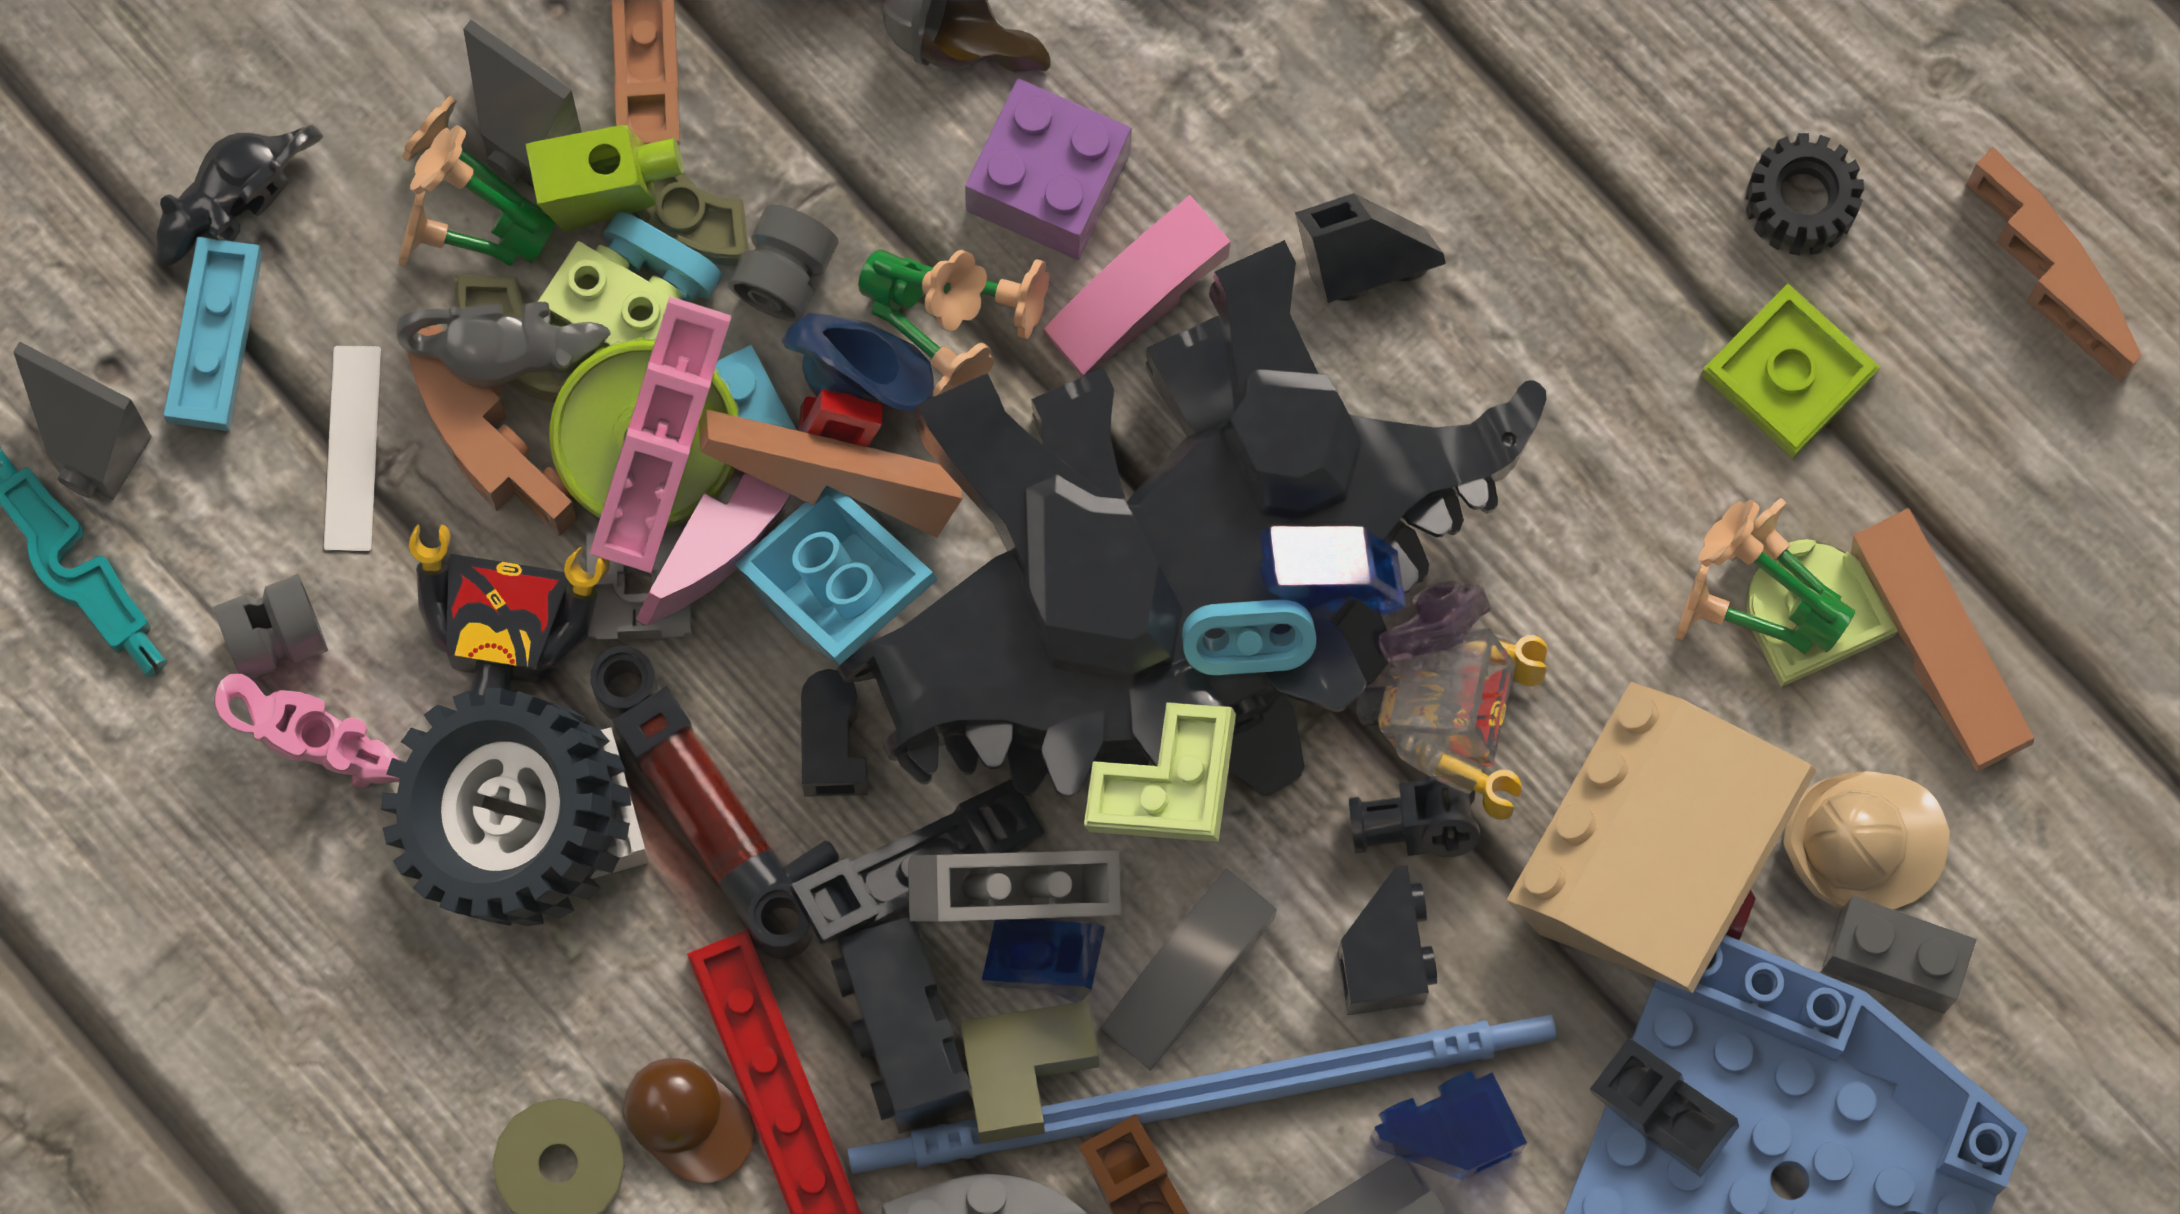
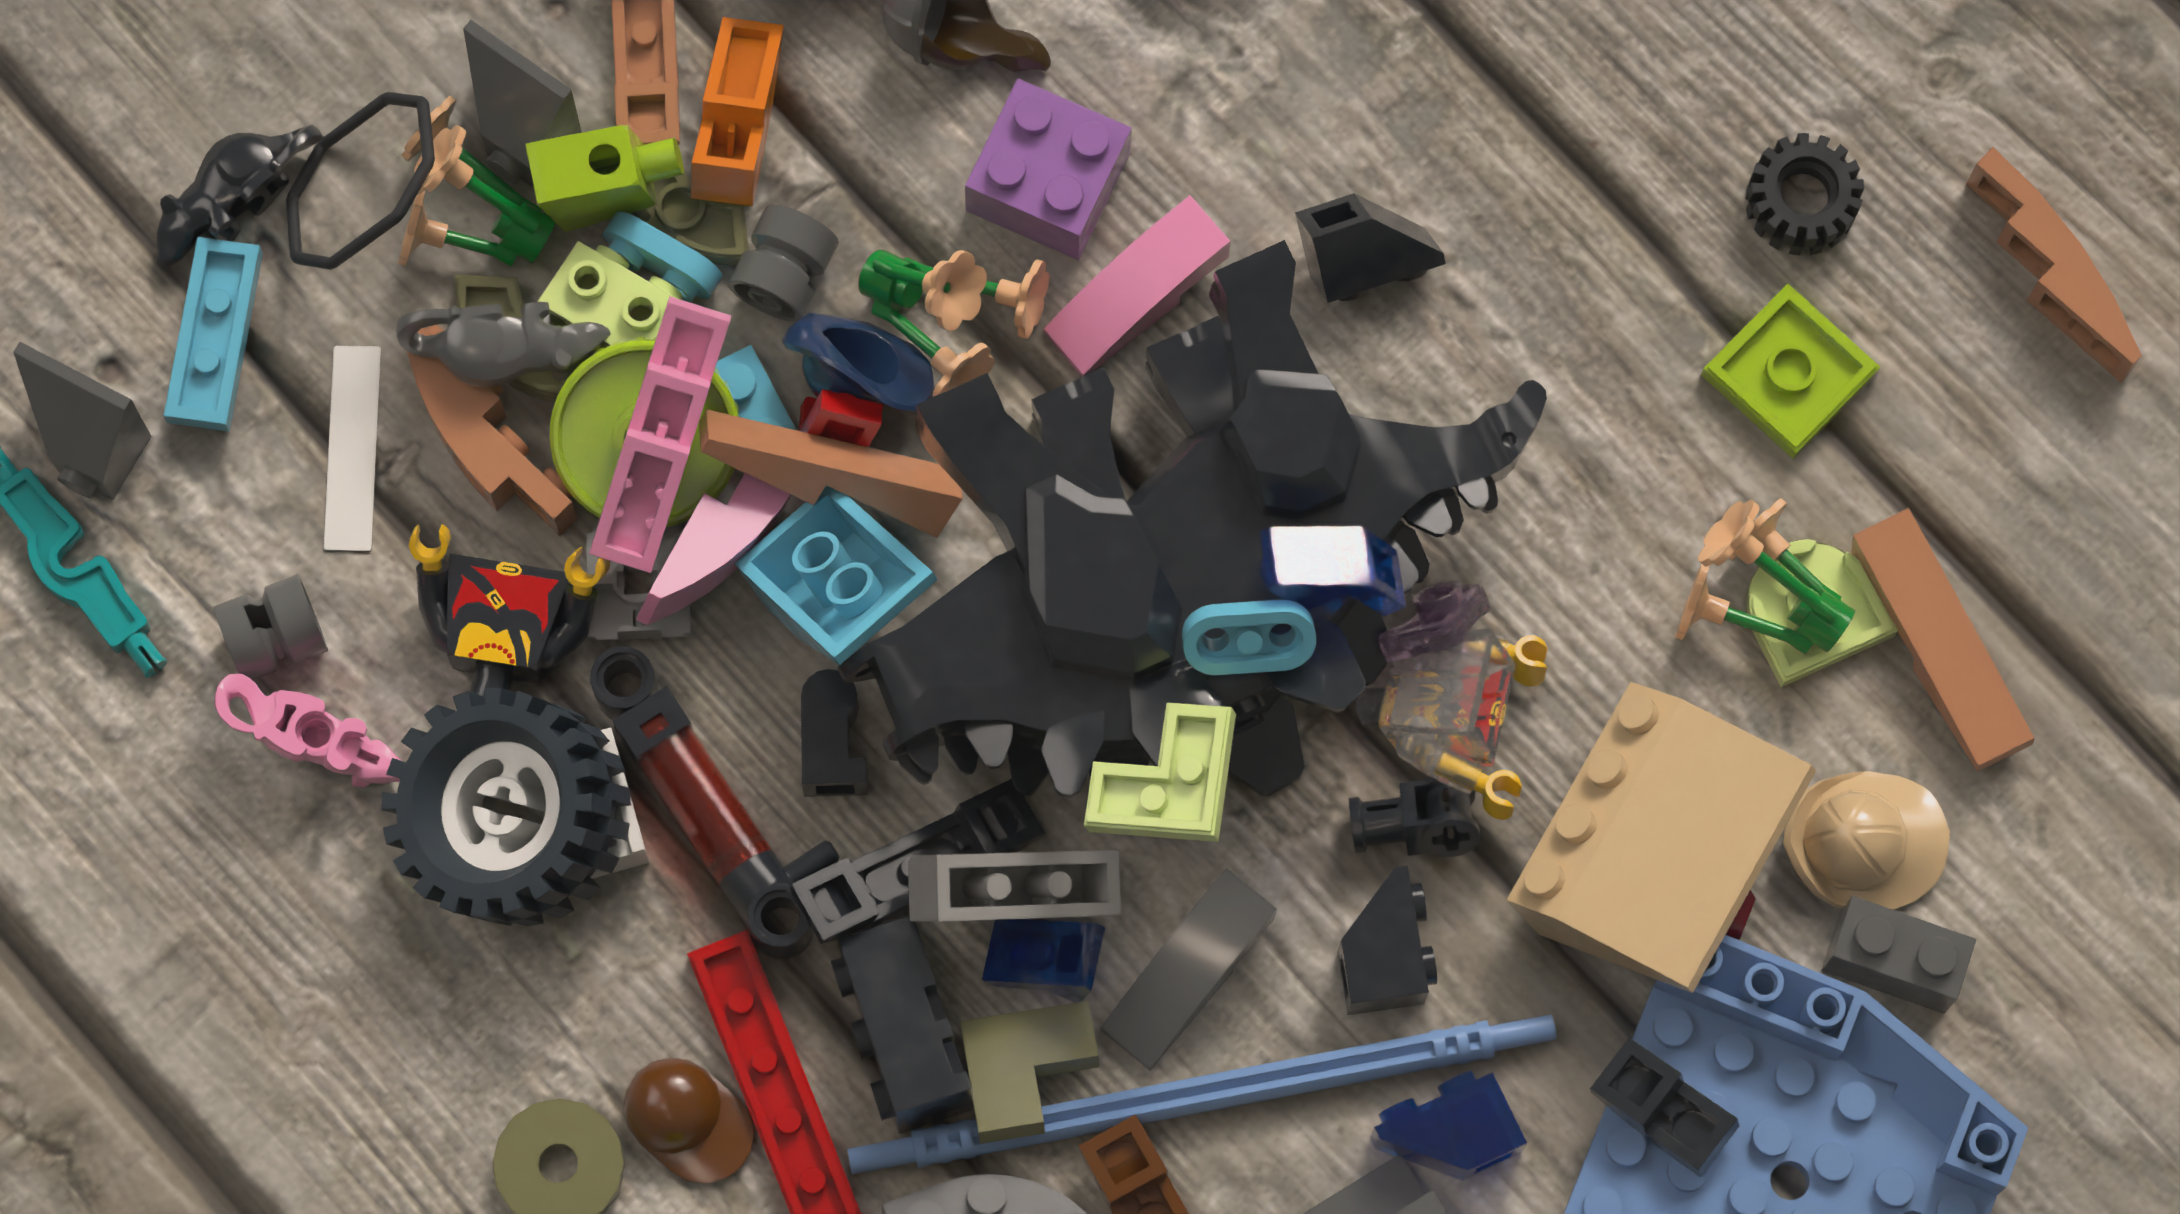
(402, 206): none -> black piece
(736, 112): none -> orange slope

